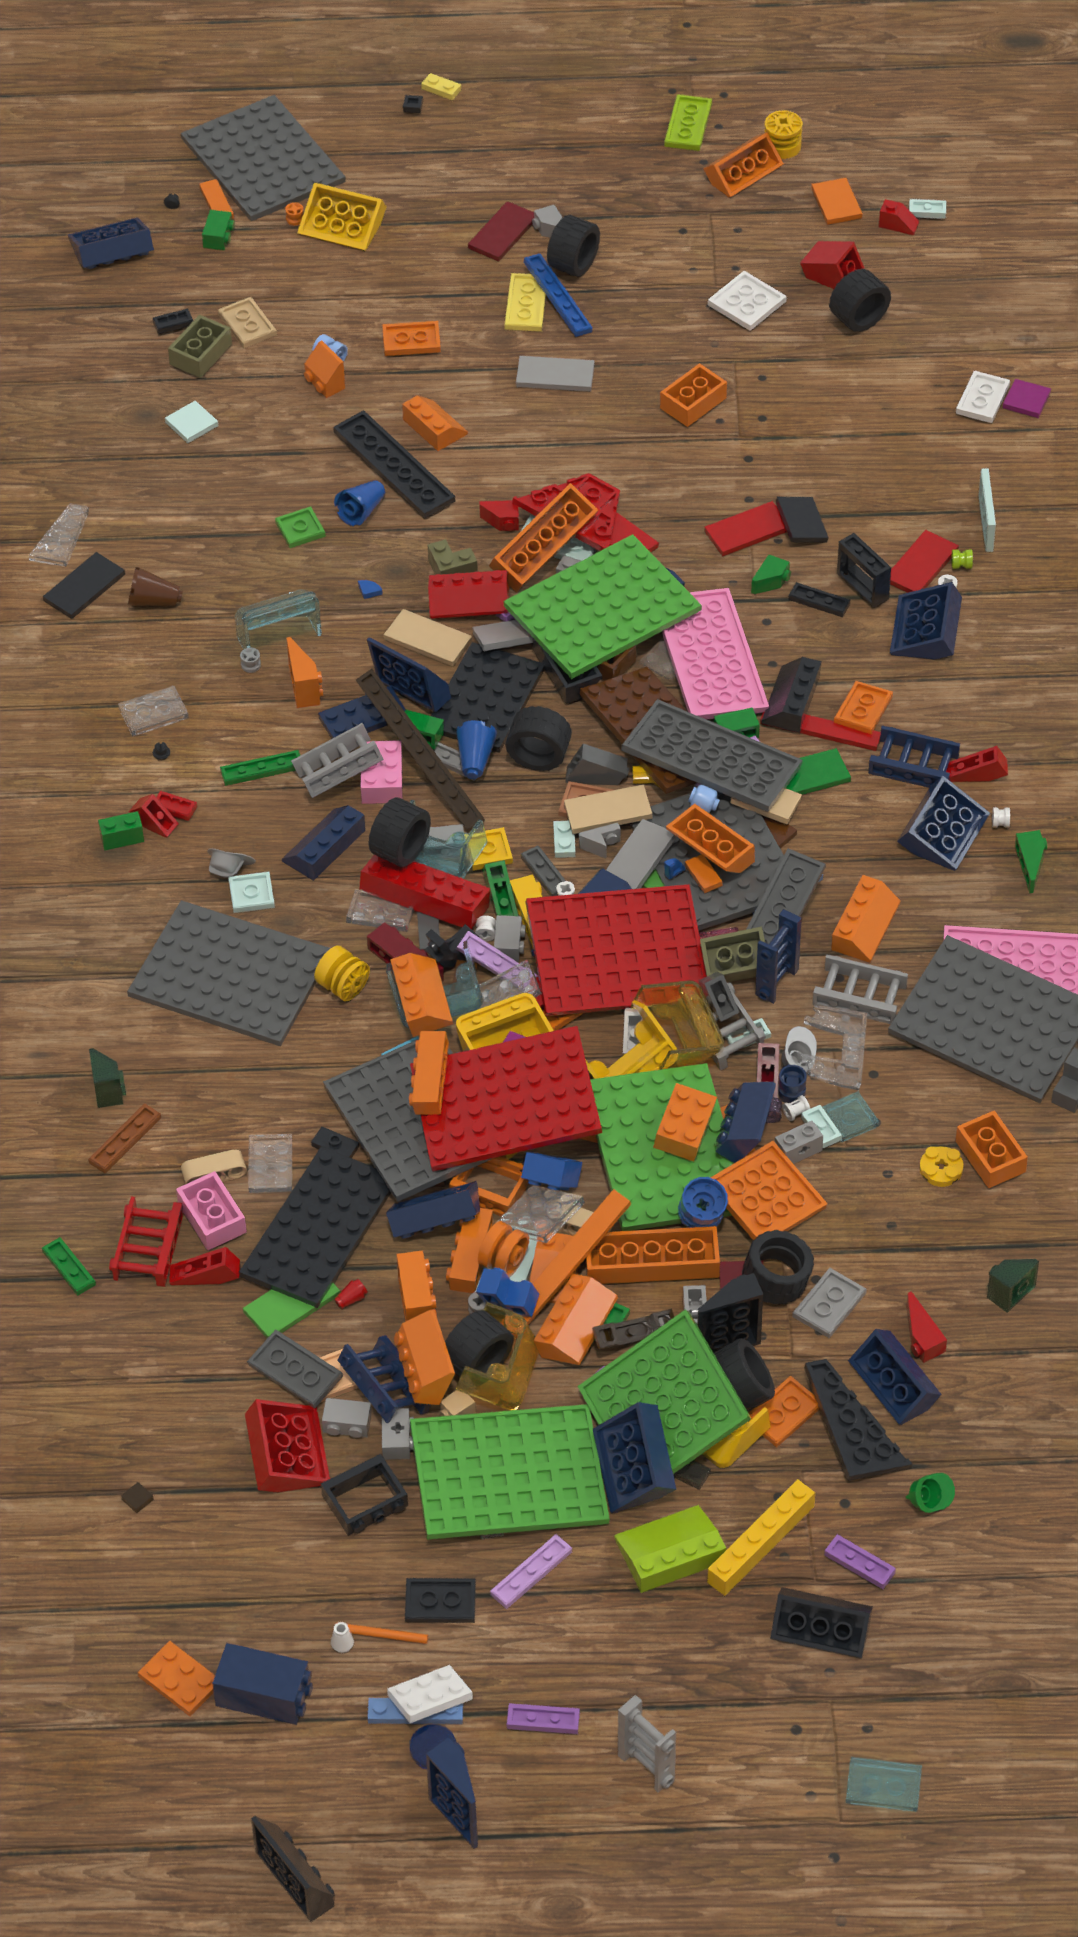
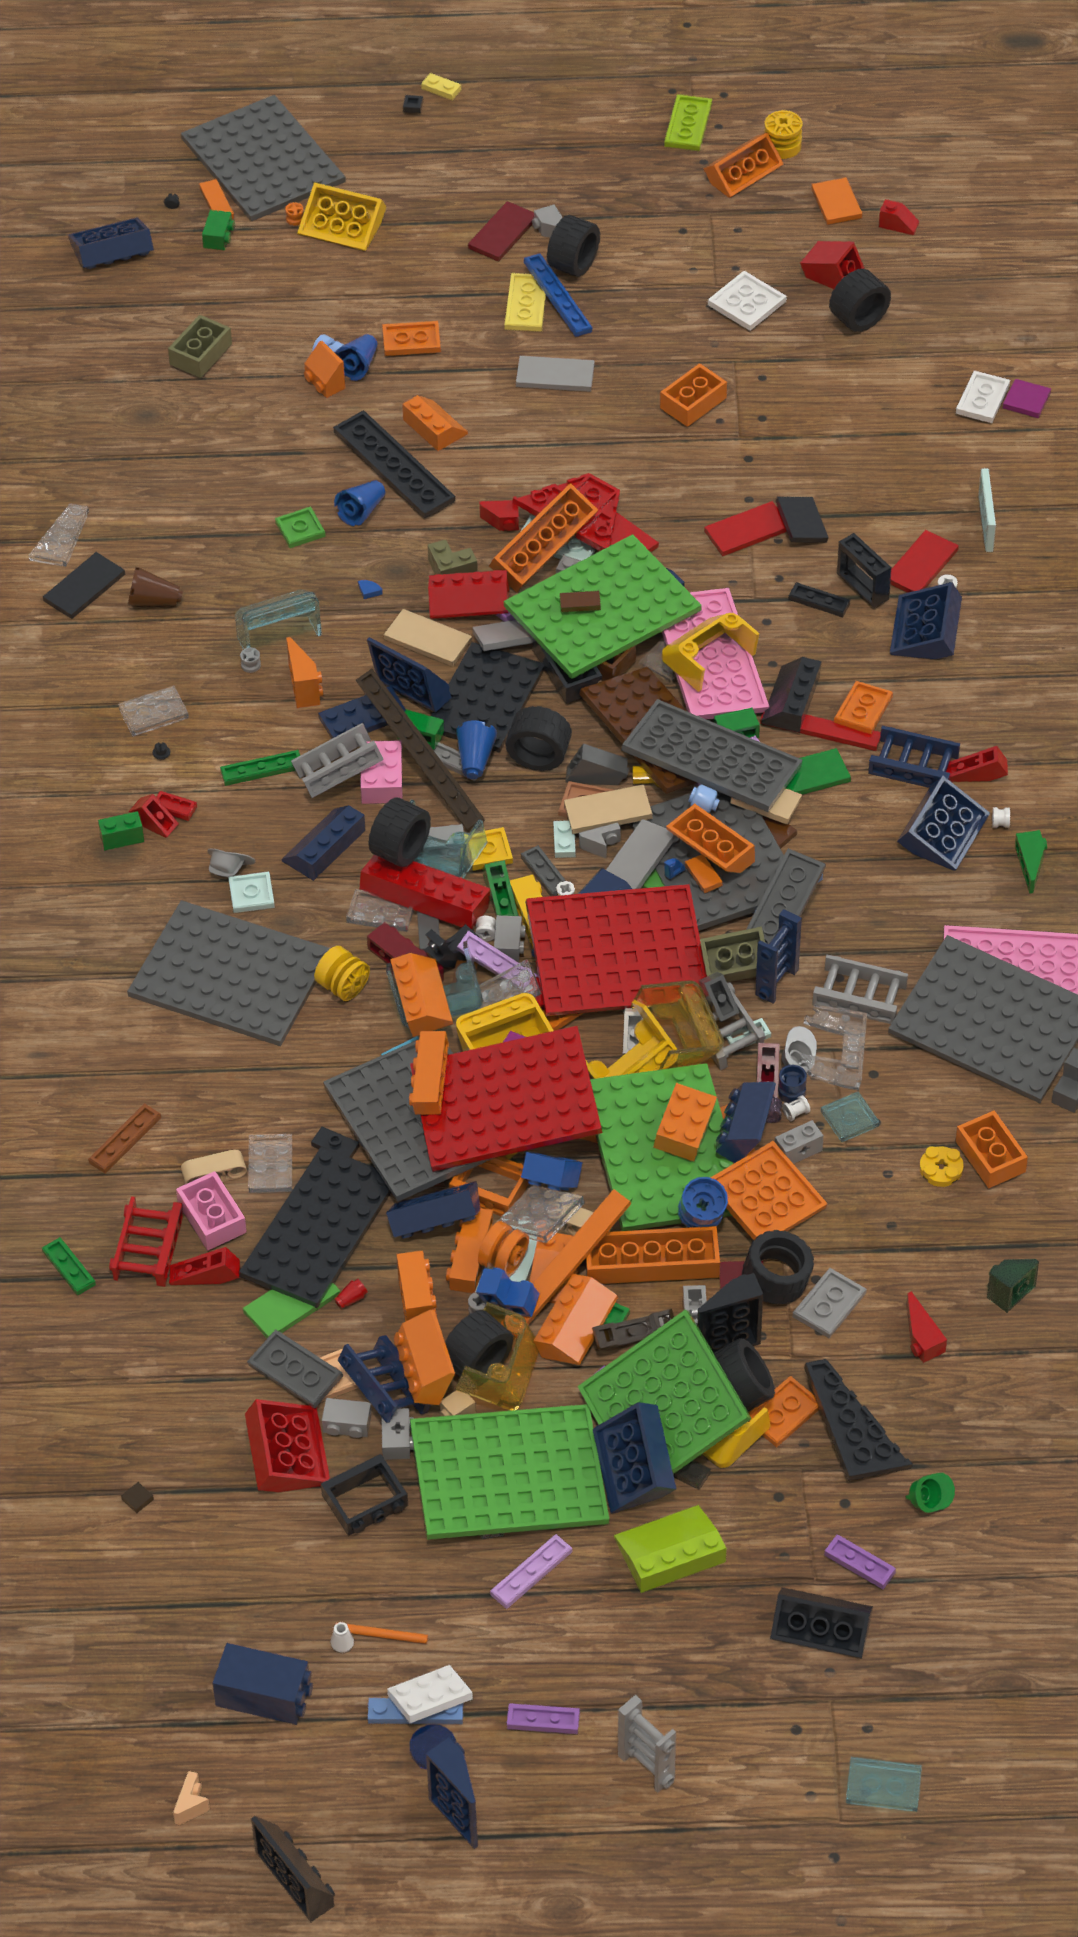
(107, 1080): clear green slope -> none
(172, 321): black plate -> none
(178, 1678): orange plate -> none
(189, 1802): none -> light nougat slope
(191, 421): light aqua tile -> none
(247, 322): tan tile -> none
(357, 356): none -> blue cone
(440, 1600): black tile -> none
(580, 601): none -> reddish brown tile
(681, 652): none -> yellow windscreen
(717, 932): clear pink tile -> none
(761, 1537): yellow brick -> none
(771, 575): green slope -> none
(825, 1125): light aqua plate -> none
(865, 919): orange slope -> none
(894, 1376): dark blue slope -> none
(928, 208): light aqua plate -> none
(962, 559): lime wheel -> none

